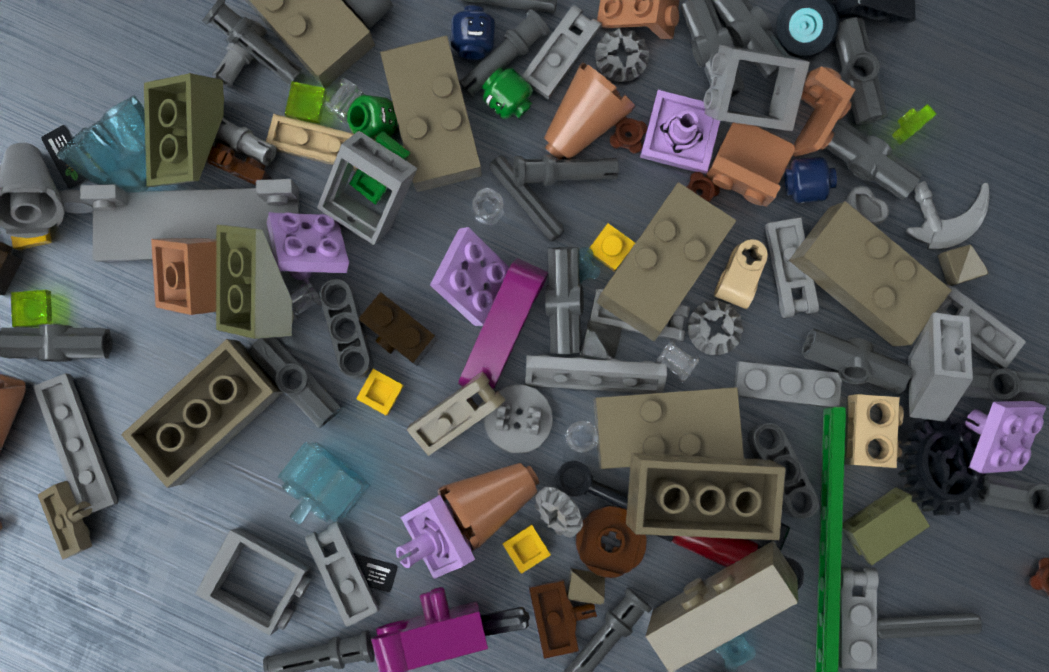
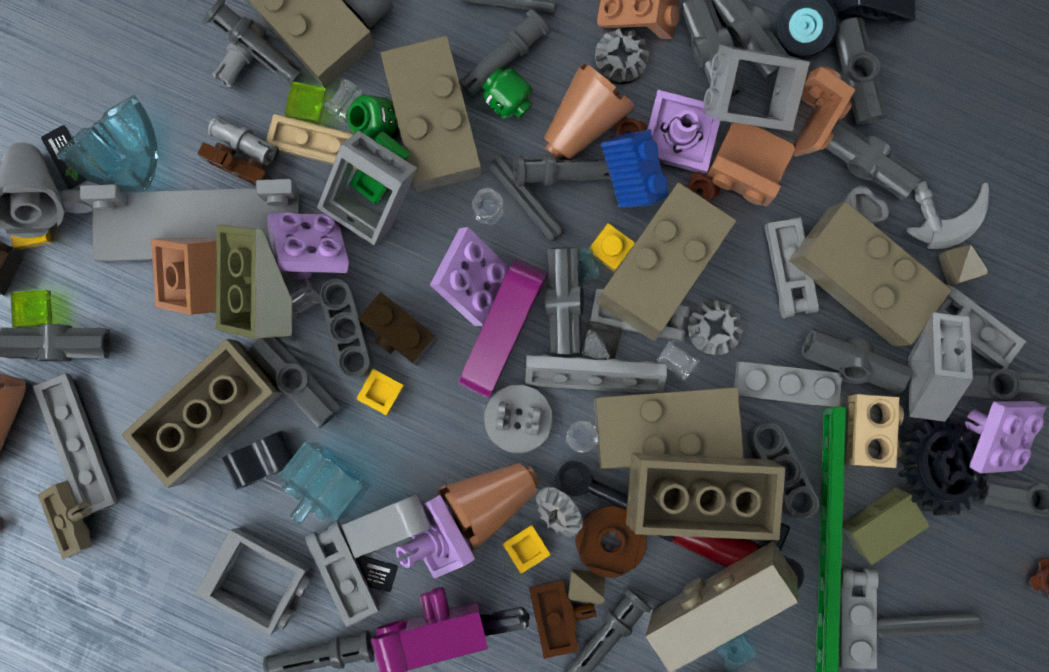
(180, 126): olive slope -> none
(258, 460): none -> black axle
(386, 526): none -> light grey beam
(455, 414): plate -> none
(472, 33): dark blue head -> none
(560, 52): light grey plate -> none
(635, 169): none -> blue brick
(739, 279): tan piece -> none
(809, 180): dark blue head -> none
(912, 122): clear neon green plate -> none

